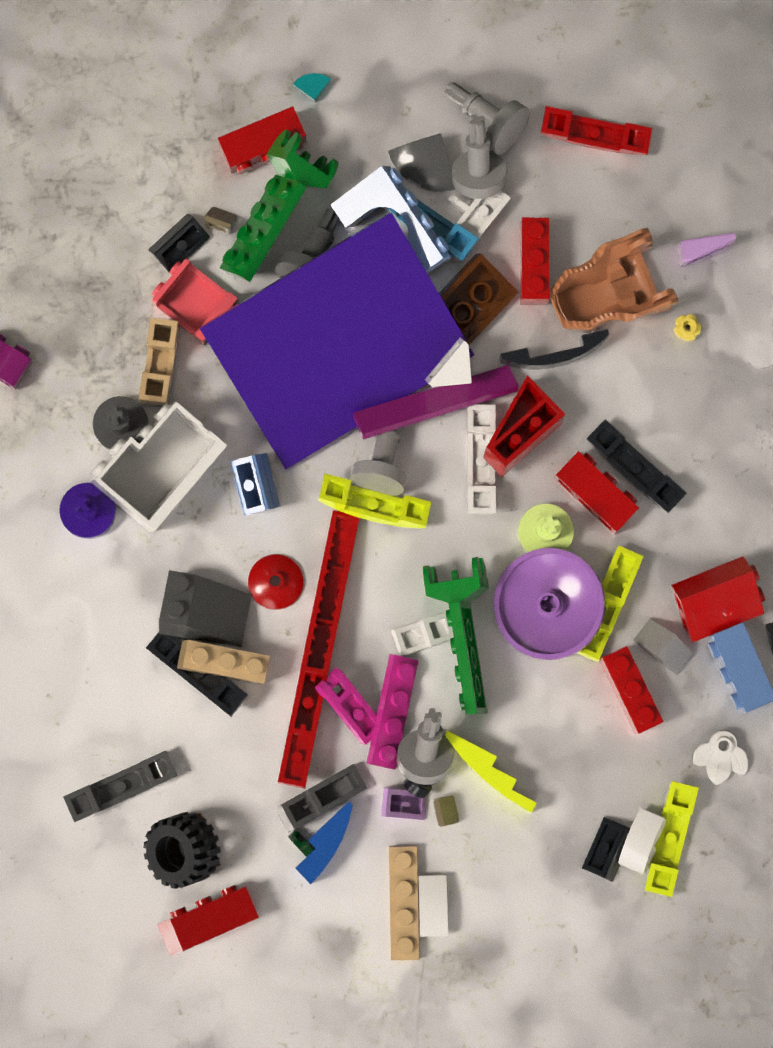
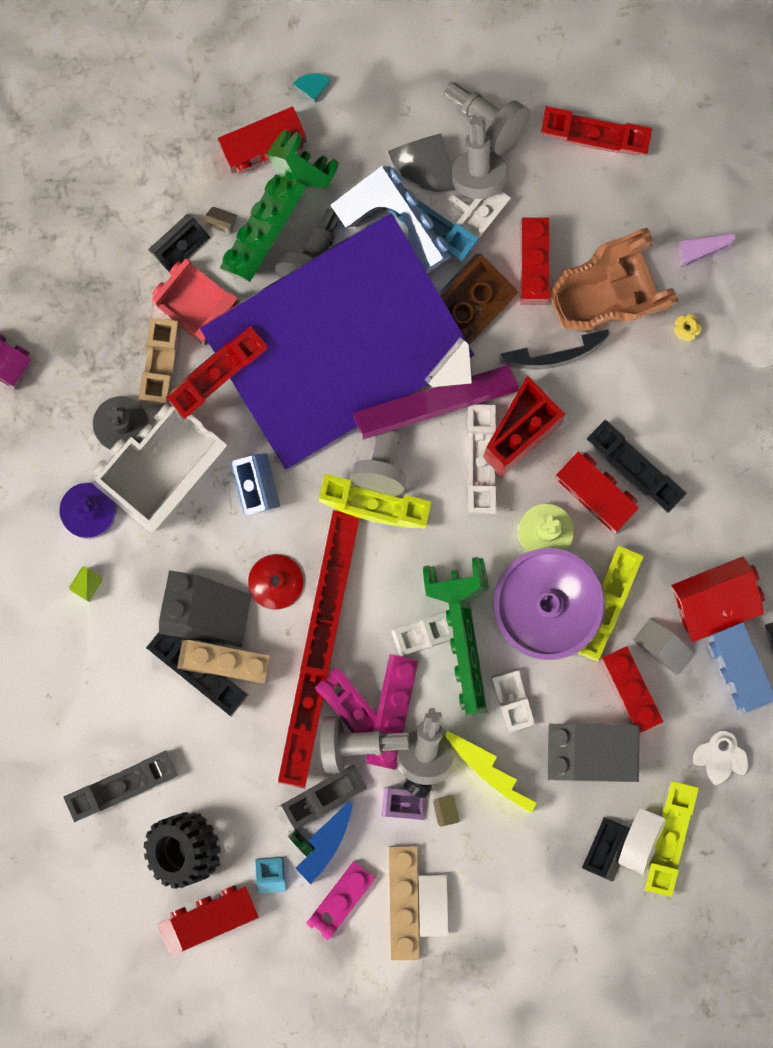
(85, 583): none -> lime slope
(216, 371): none -> red slope
(270, 875): none -> medium azure slope
(337, 744): none -> light grey piece
(341, 899): none -> dark pink plate
(512, 700): none -> white slope
(593, 752): none -> dark grey slope

